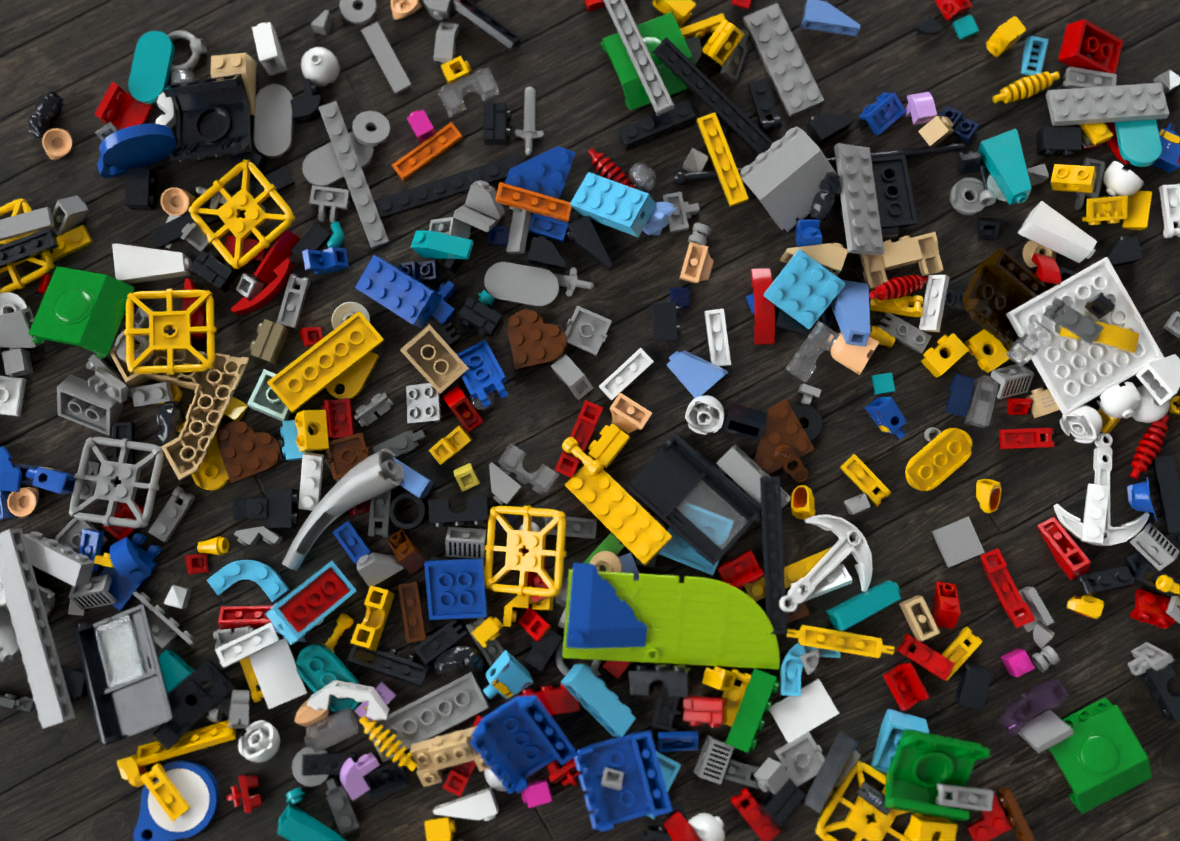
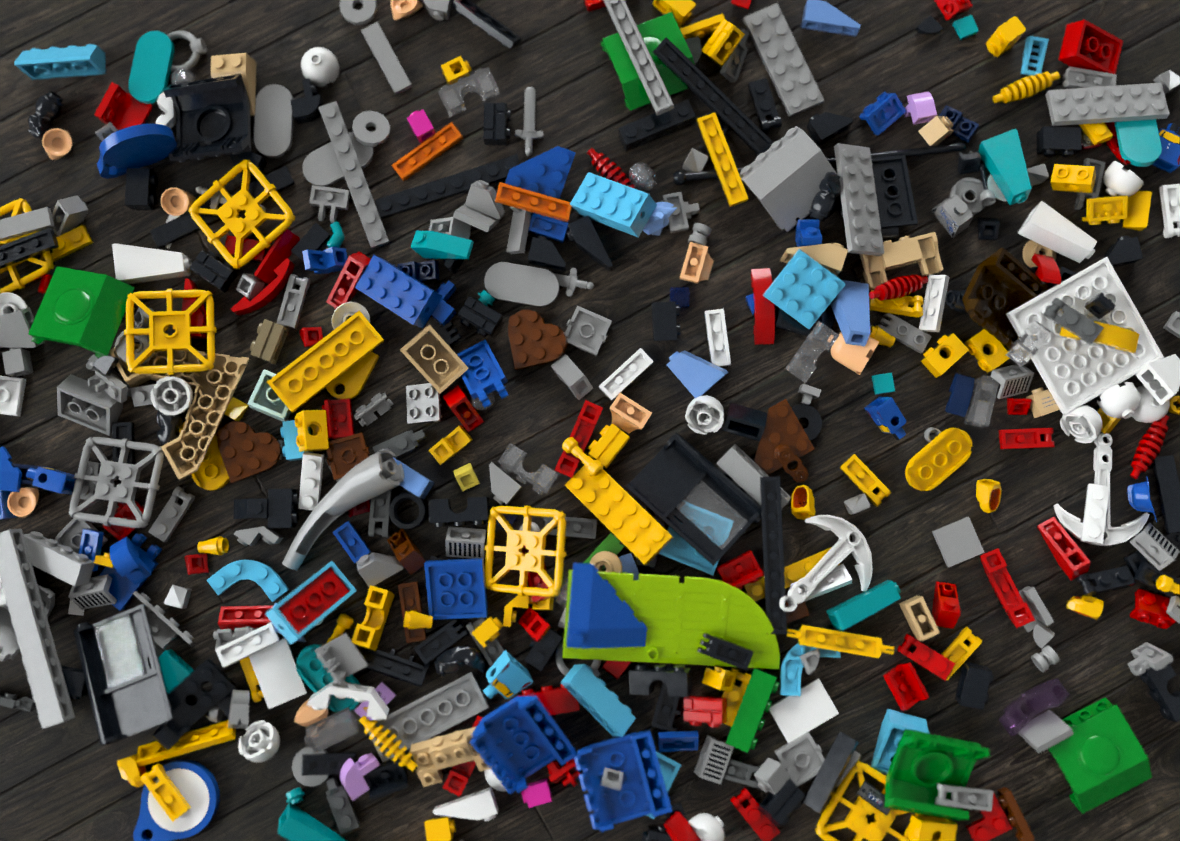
(62, 62): none -> medium azure slope
(106, 364): none -> tile
(171, 395): none -> white cylinder
(195, 236): light grey bracket -> none
(249, 802): red hips -> none
(269, 48): white slope -> none
(322, 23): light grey slope -> none
(340, 658): none -> light grey hinge
(345, 285): none -> red slope
(417, 620): none -> yellow cone
(445, 42): light grey slope -> none
(498, 236): clear blue tile -> none
(726, 651): none -> black hinge
(953, 215): none -> light grey torso
(1017, 662): dark pink brick -> none

